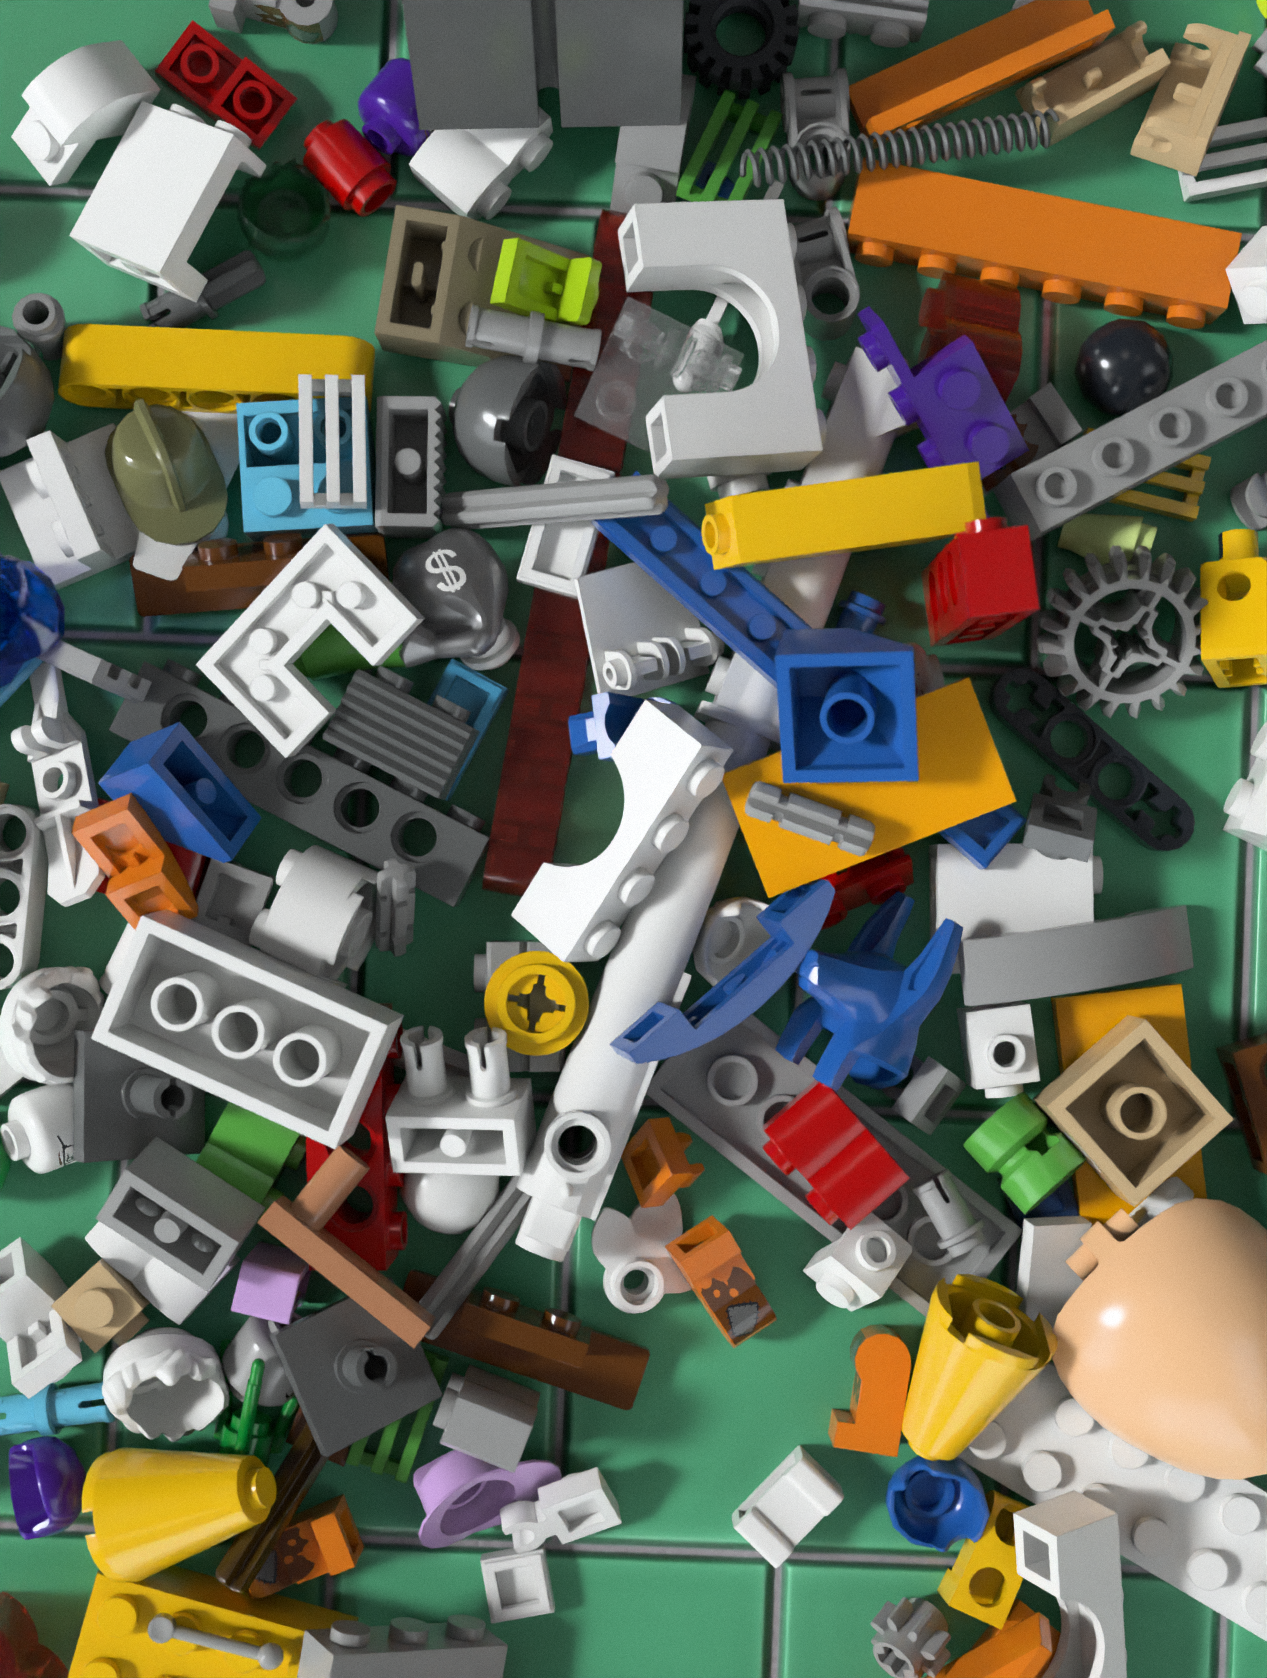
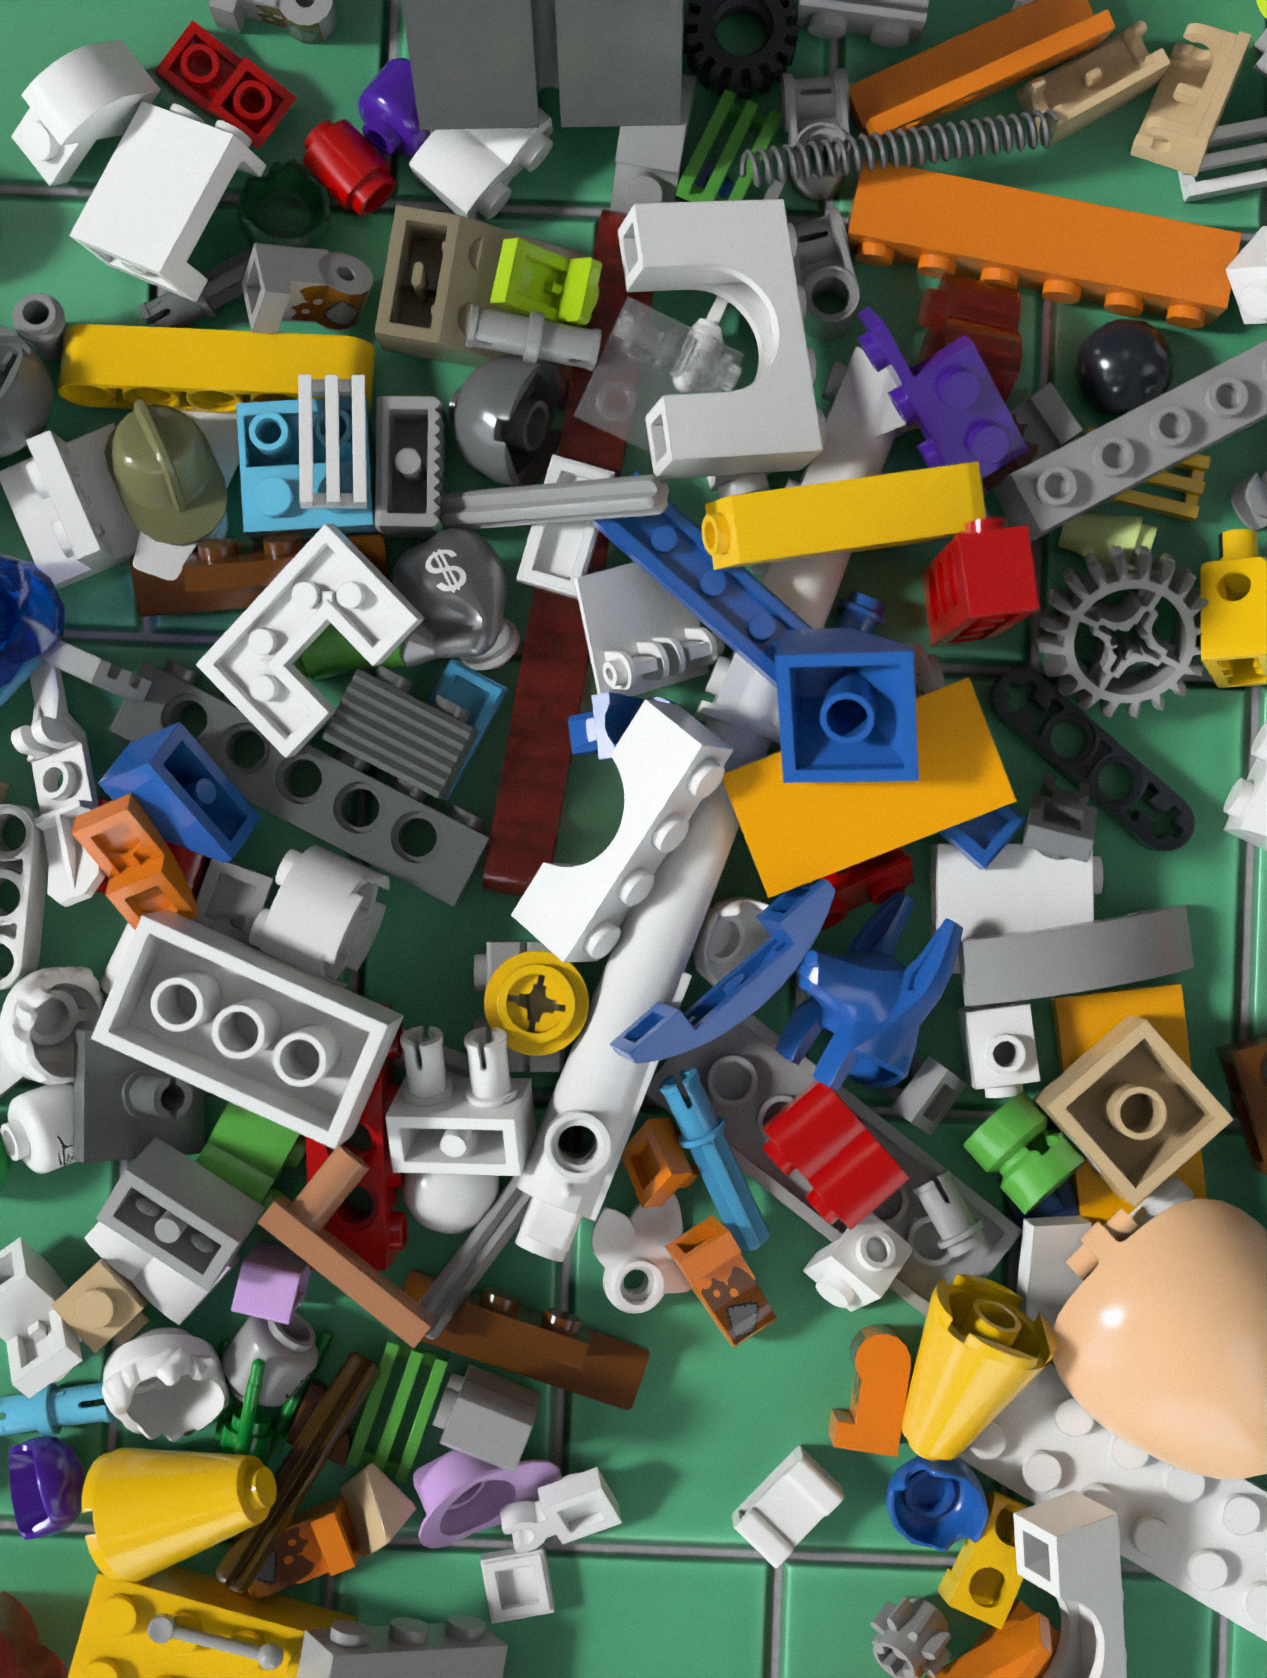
(304, 287): none -> light grey leg
(352, 1373): dark grey tile -> none
(375, 1508): none -> tan slope
(395, 906): light grey axle -> none
(705, 1138): none -> dark azure axle
(809, 818): light grey axle -> none

